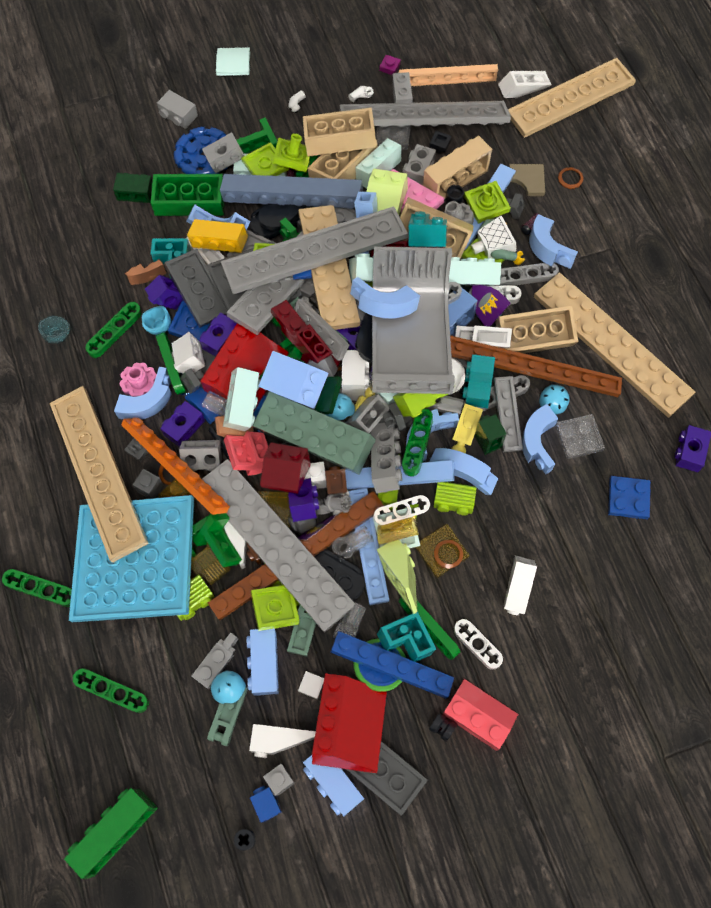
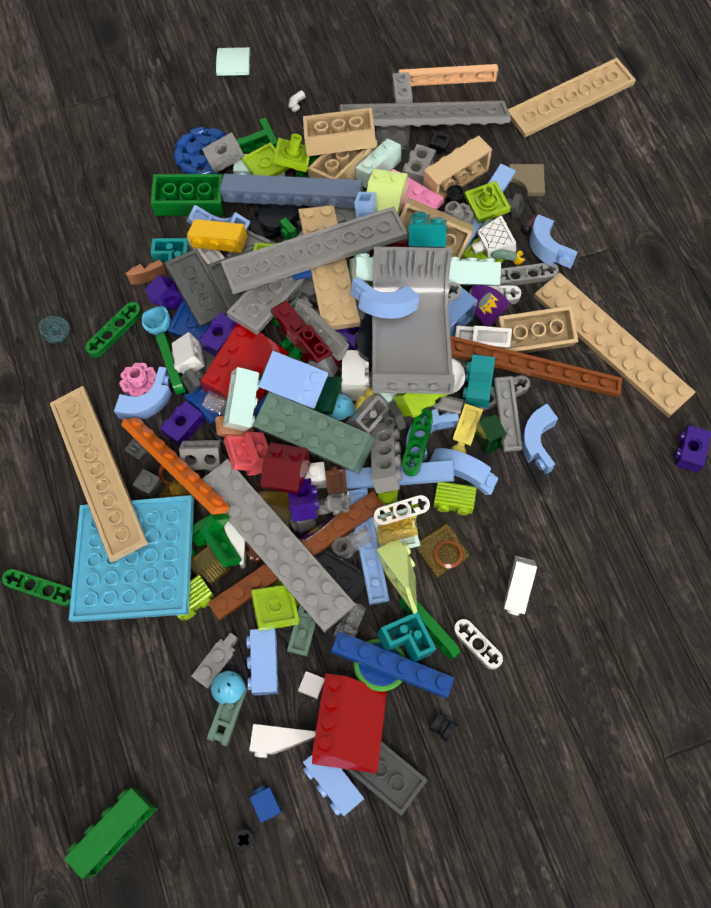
(109, 693): green beam -> none
(133, 187): dark green brick -> none
(177, 109): light grey brick -> none
(279, 780): light grey brick -> none
(361, 92): white arm -> none
(390, 64): magenta plate -> none
(481, 715): coral slope -> none
(523, 83): white slope -> none
(555, 398): medium azure helmet -> none
(568, 186): dark orange piece -> none
(579, 436): clear plate -> none
(629, 497): blue plate -> none

